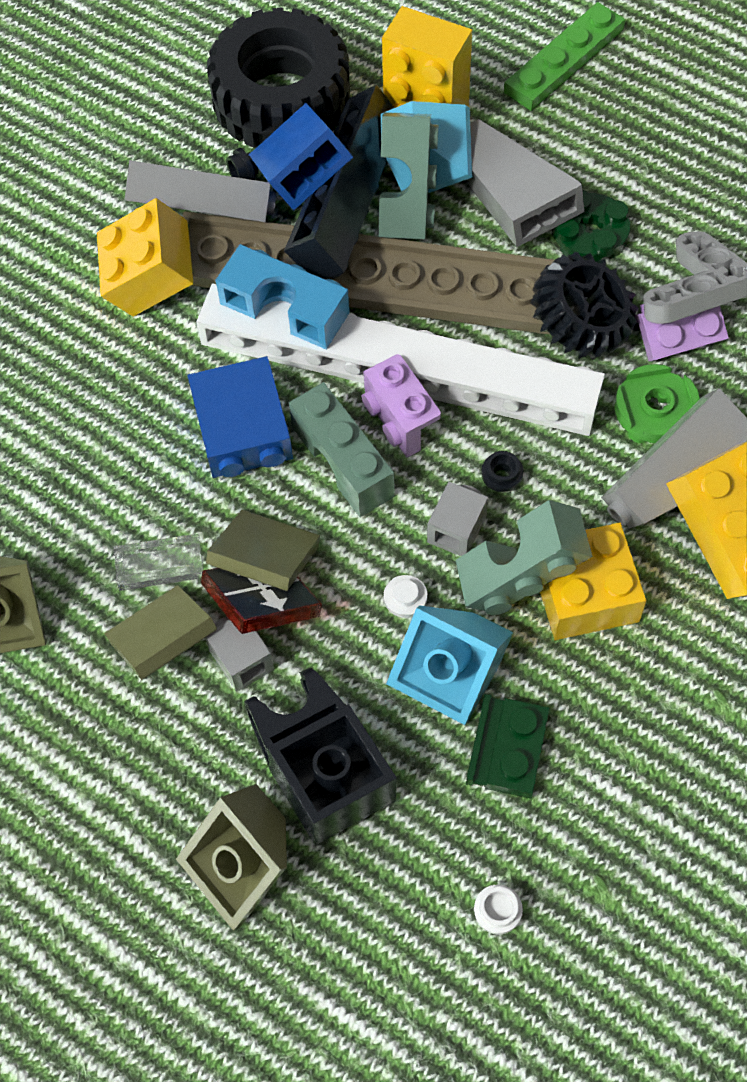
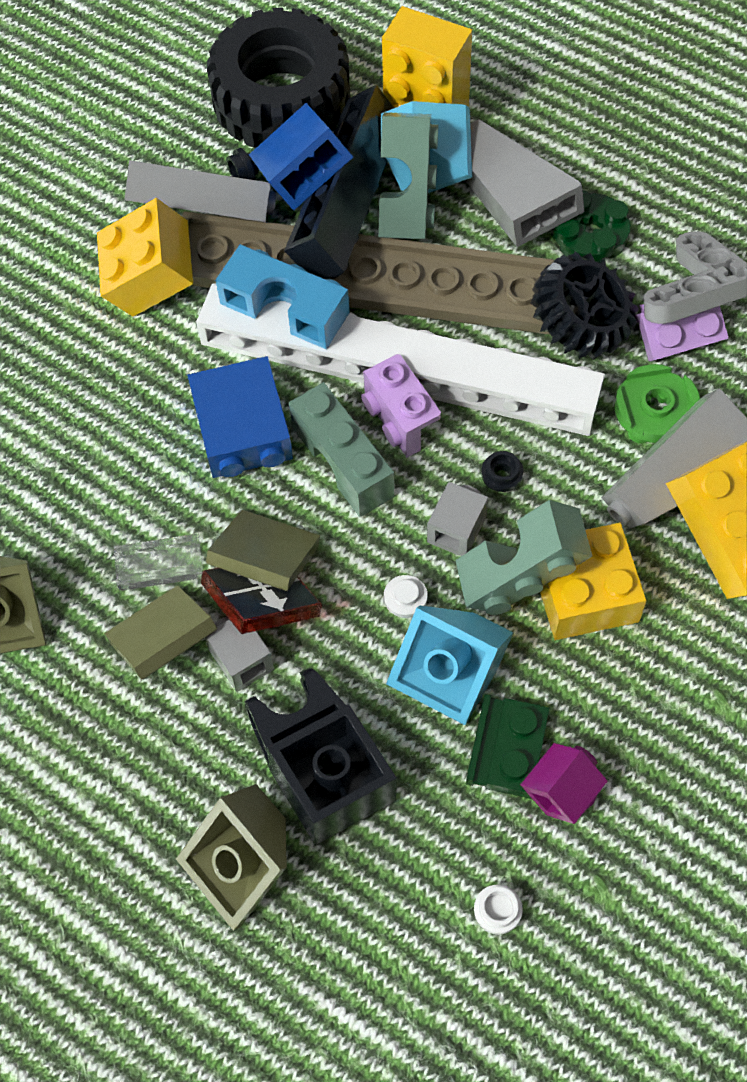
(564, 56): bright green plate -> none
(565, 782): none -> magenta brick

